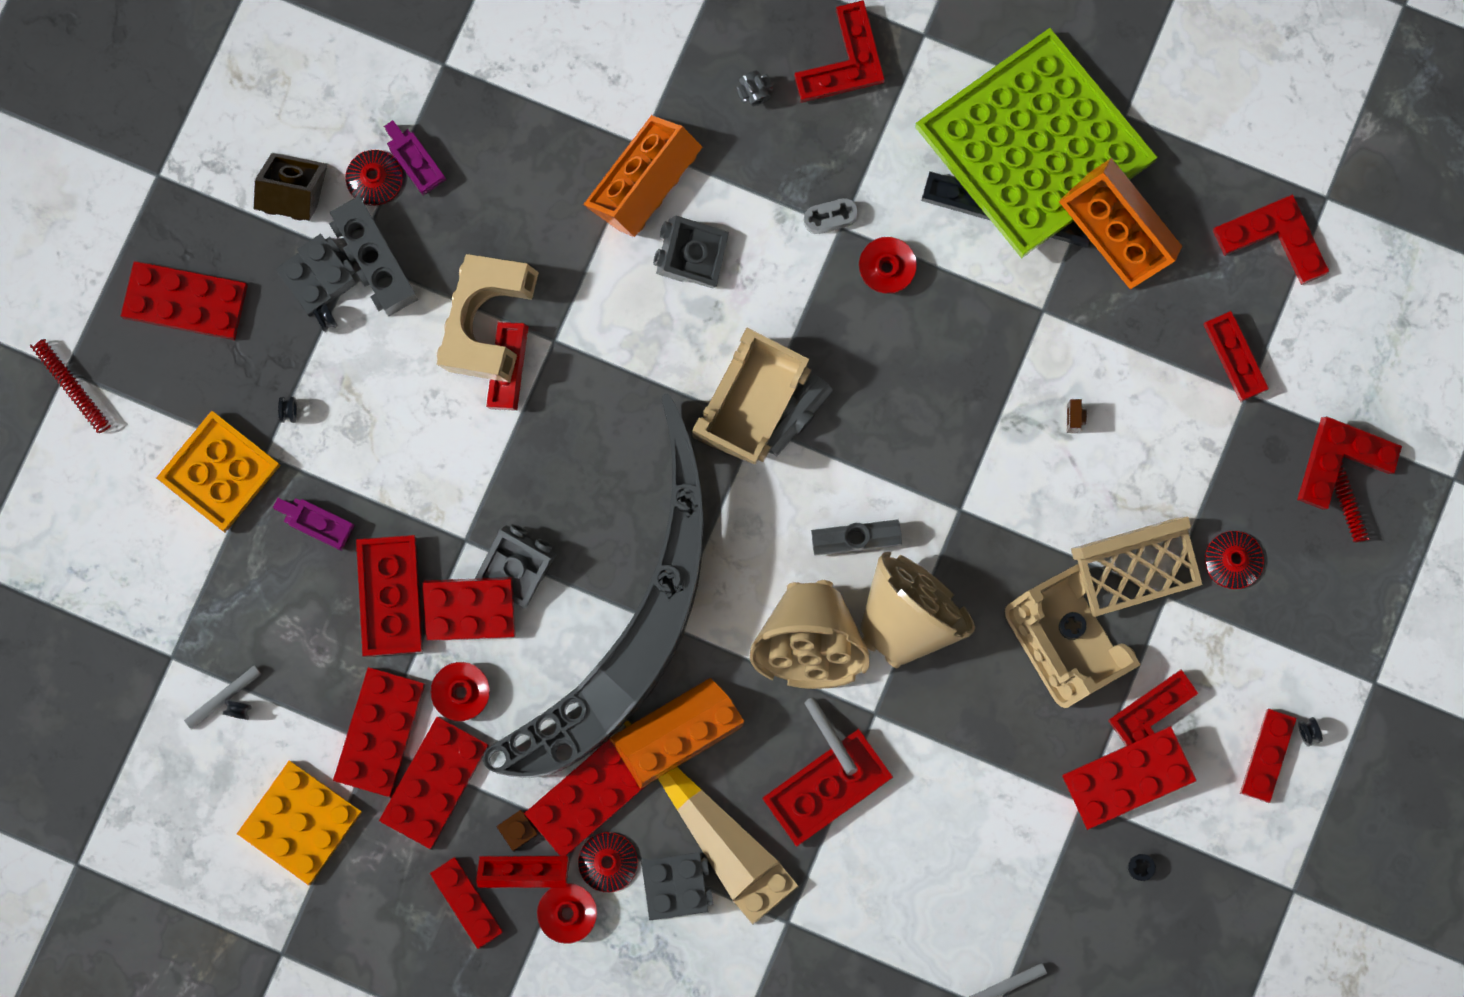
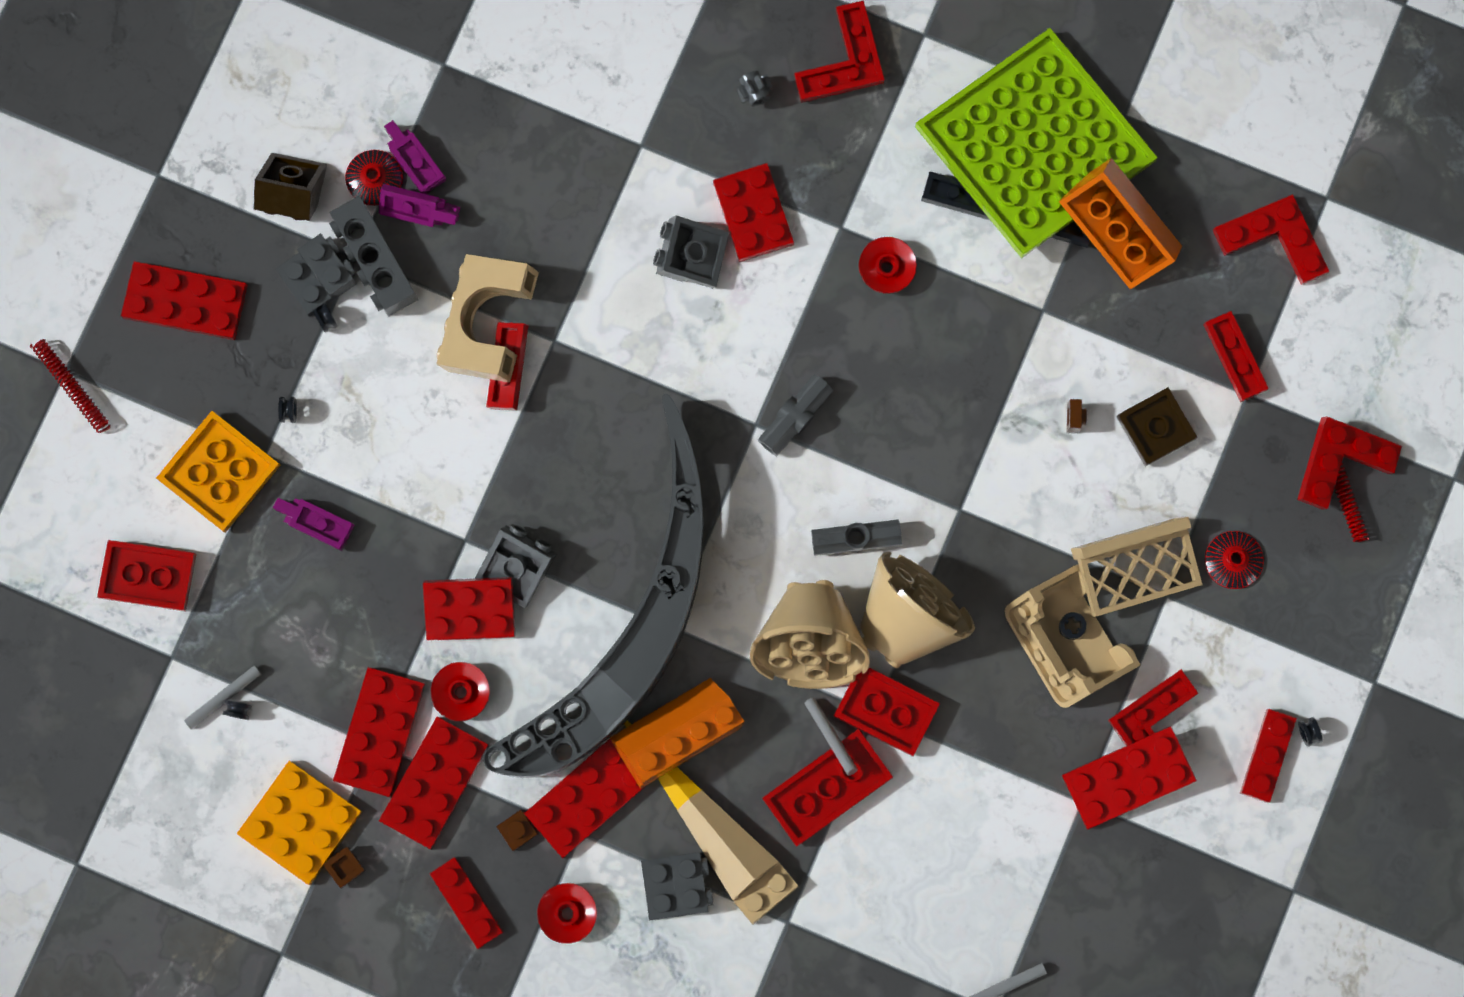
(146, 575): none -> red plate
(344, 867): none -> reddish brown plate
(389, 596): red plate -> none
(416, 207): none -> magenta hinge
(522, 872): red plate -> none
(623, 857): dish -> none
(643, 175): orange slope -> none
(751, 397): tan windscreen -> none
(753, 212): none -> red plate
(828, 209): light grey beam -> none
(887, 710): none -> red plate
(1150, 870): black bush -> none
(1156, 426): none -> dark brown plate

